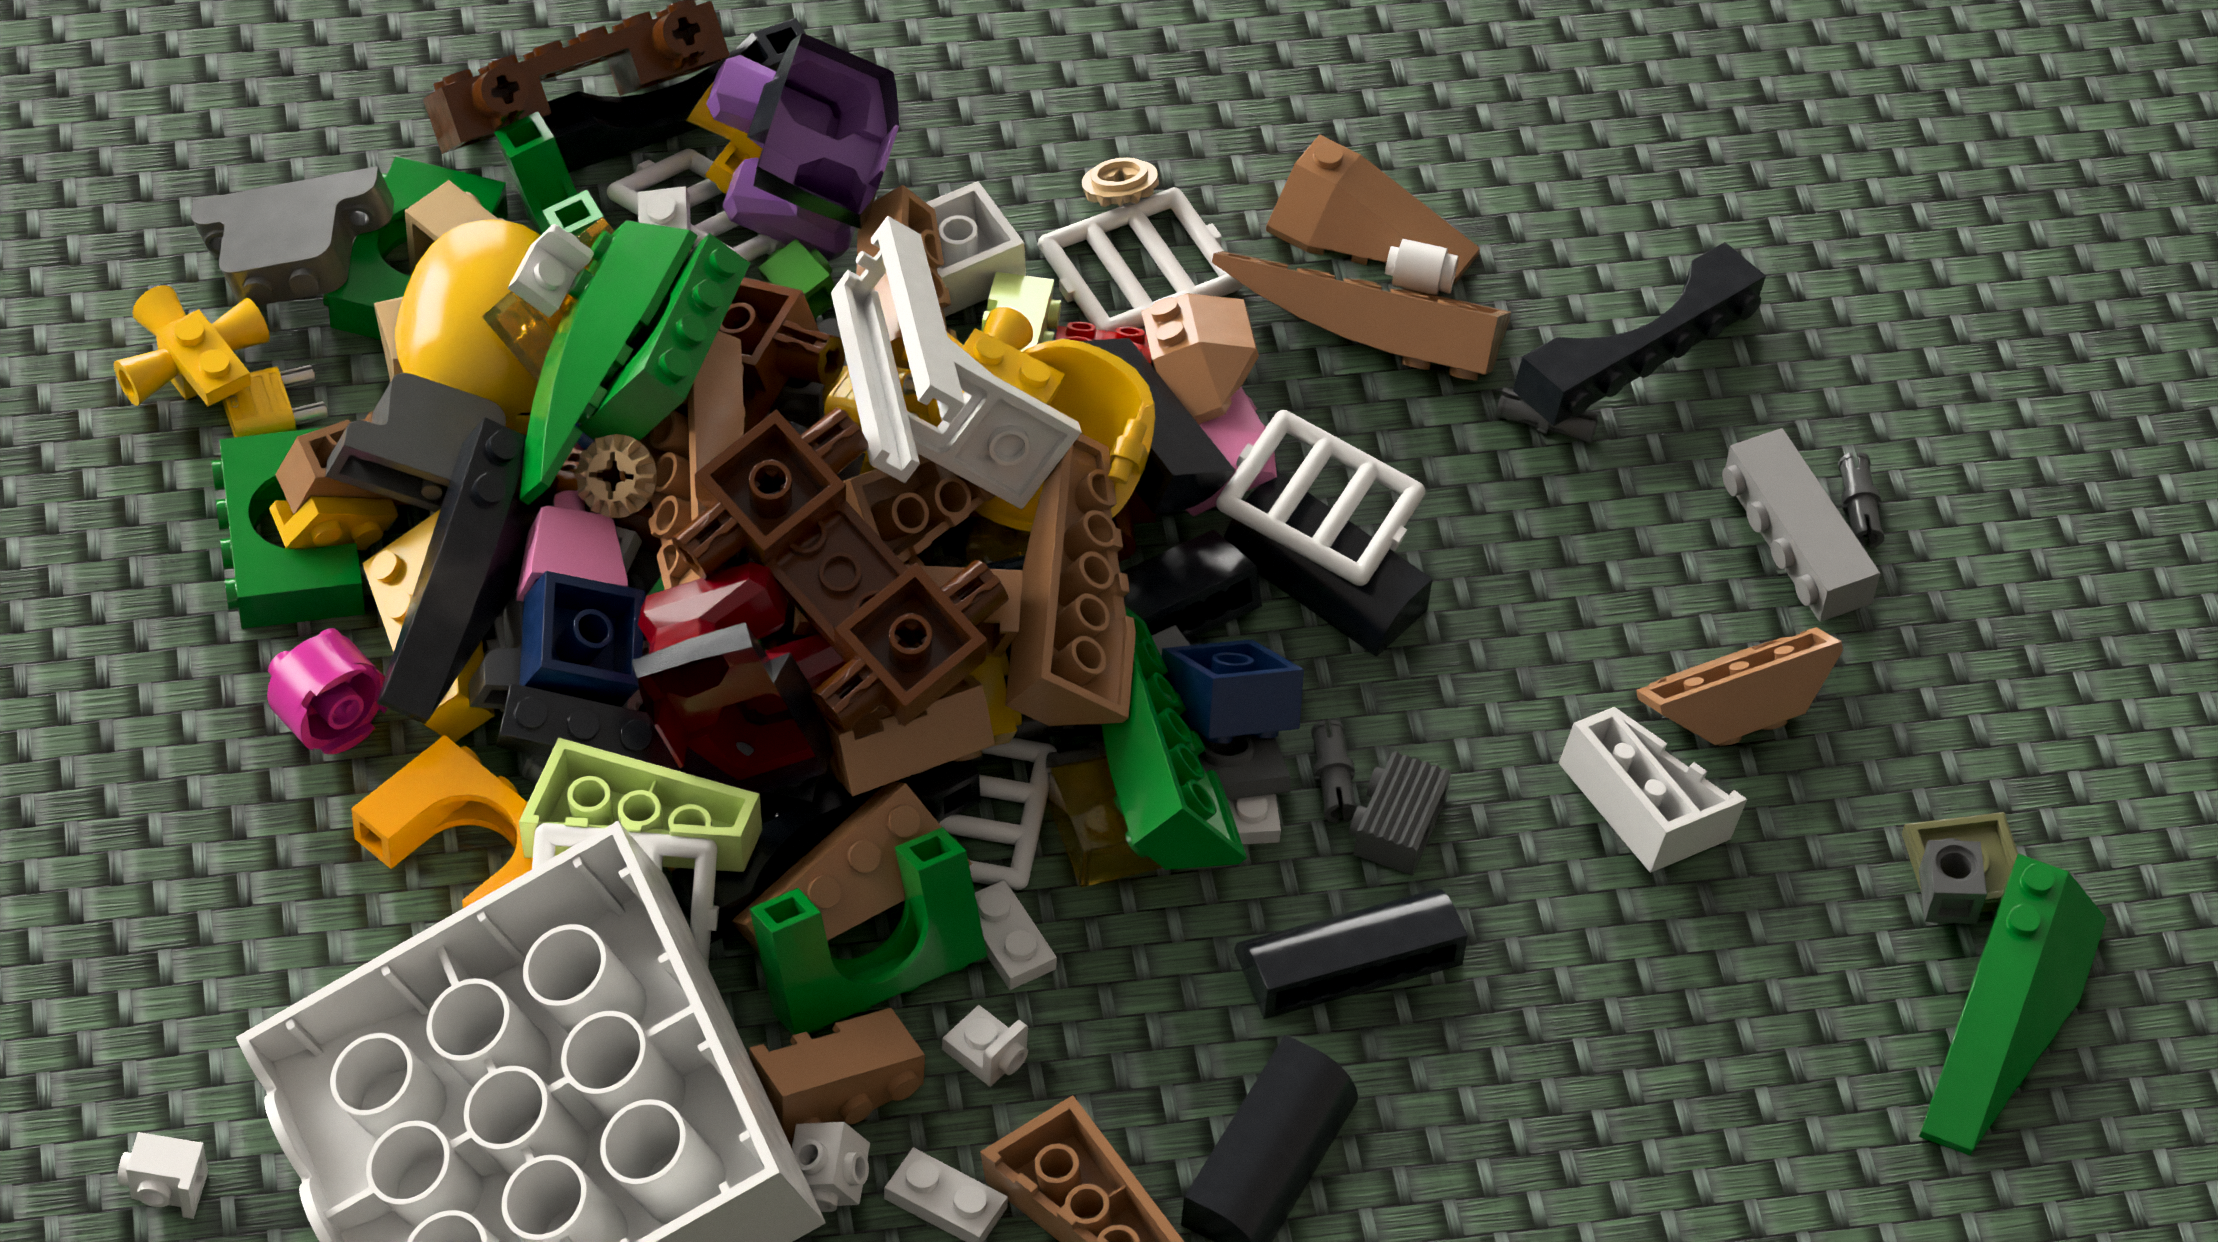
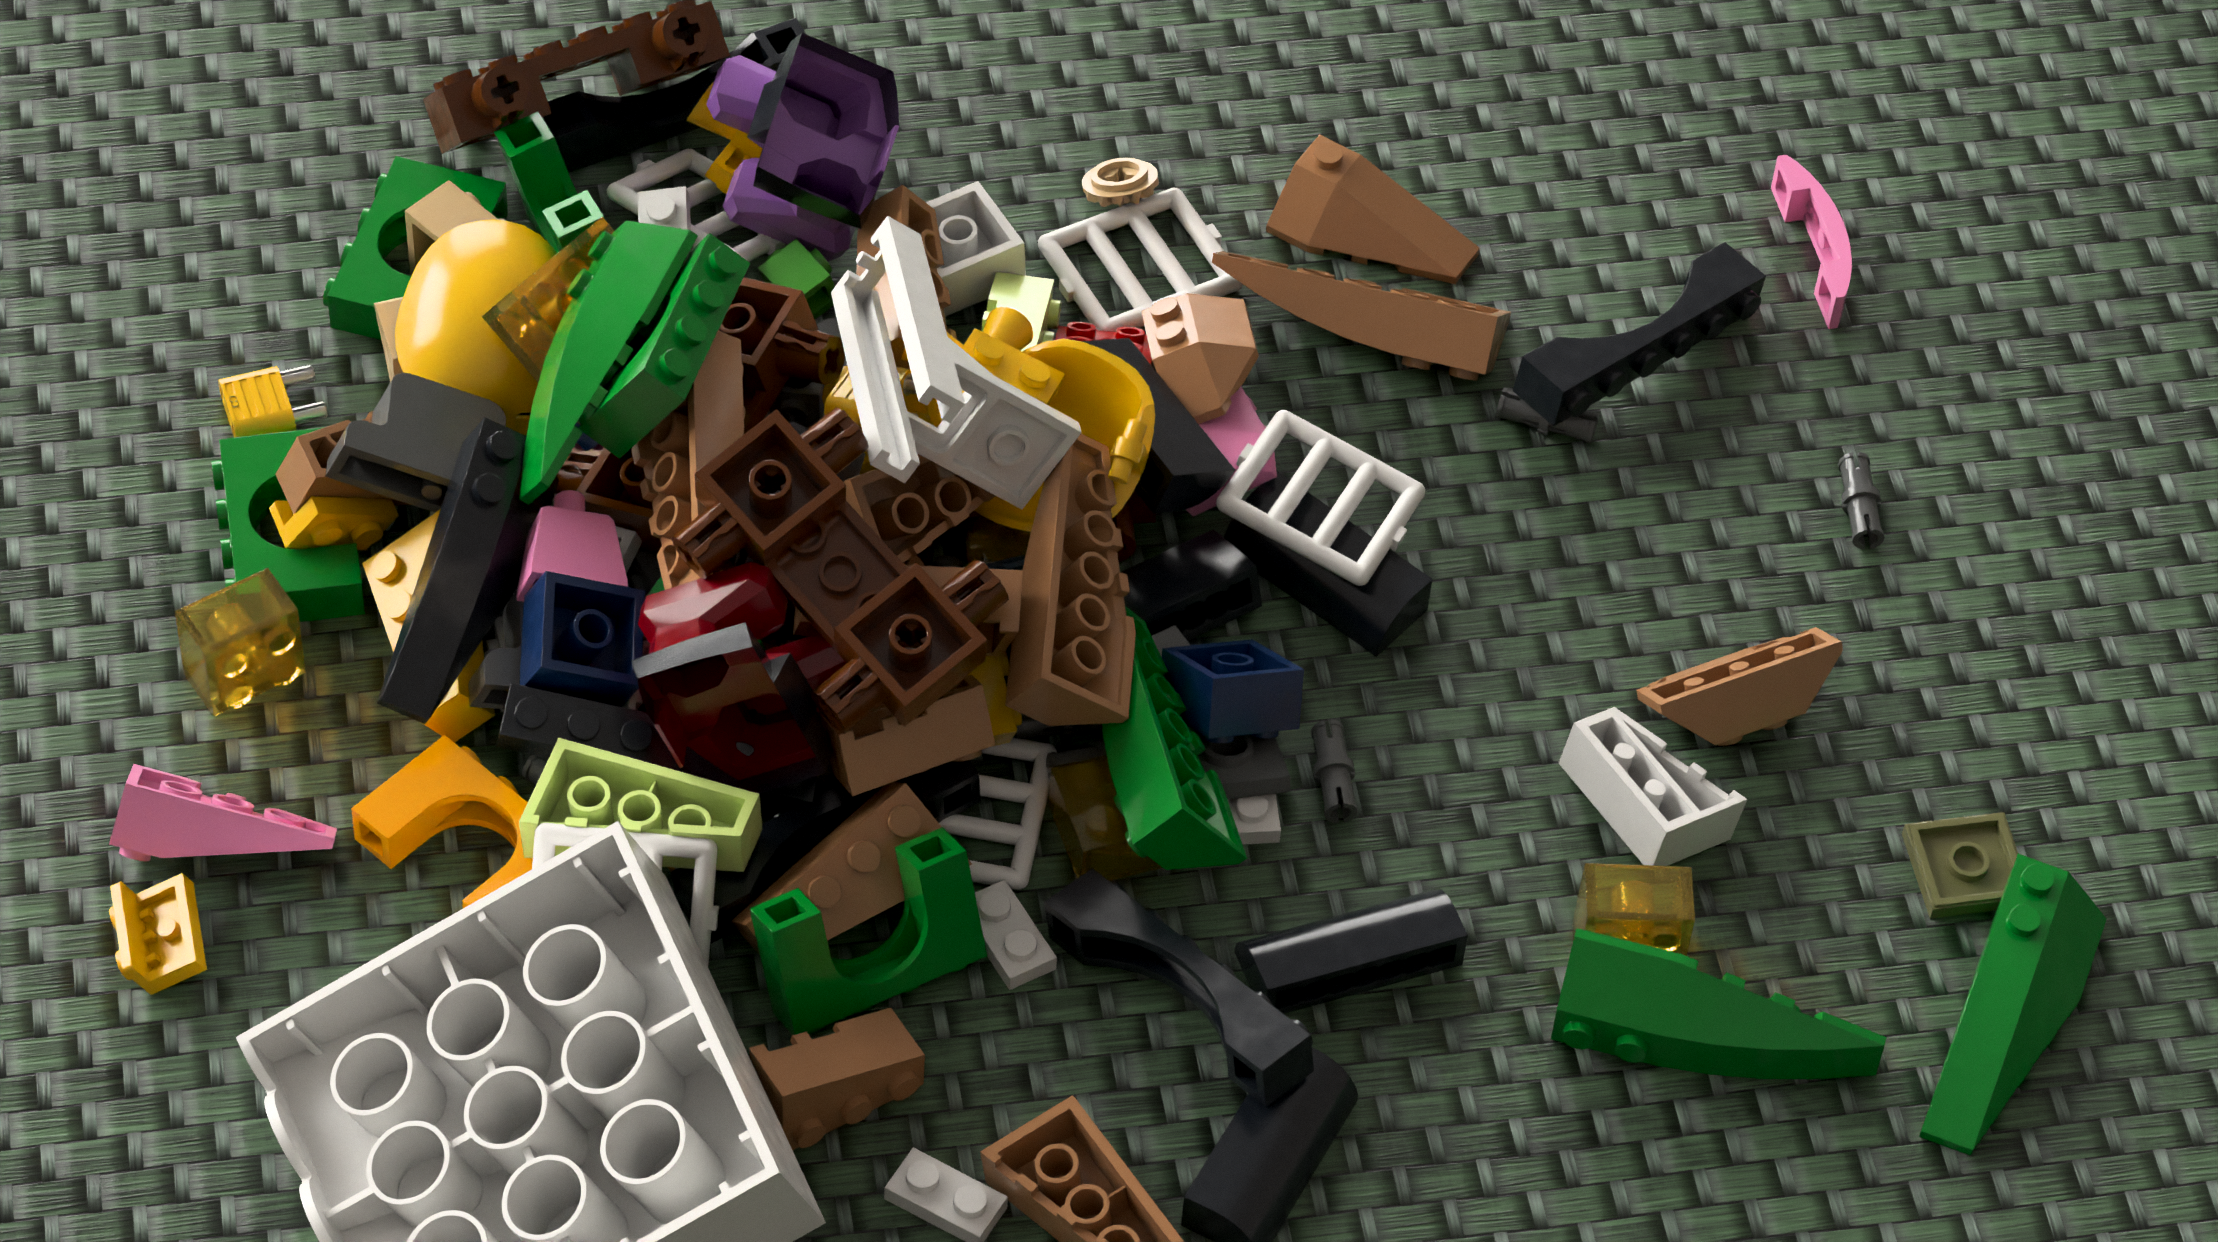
(158, 933): none -> yellow bracket
(165, 1172): white brick -> none
(172, 818): none -> bright pink wedge
(190, 349): yellow brick -> none
(240, 642): none -> clear yellow brick
(292, 235): brick -> none
(326, 692): dark pink brick -> none
(550, 269): white bracket -> none
(630, 457): tan gear -> none
(832, 1162): white brick -> none
(987, 1045): white bracket -> none
(1110, 929): none -> black arch
(1401, 812): dark grey brick -> none
(1421, 267): white brick -> none
(1638, 904): none -> clear yellow brick
(1670, 1015): none -> green wedge
(1800, 525): light grey brick -> none
(1805, 199): none -> bright pink slope
(1953, 898): dark grey brick -> none

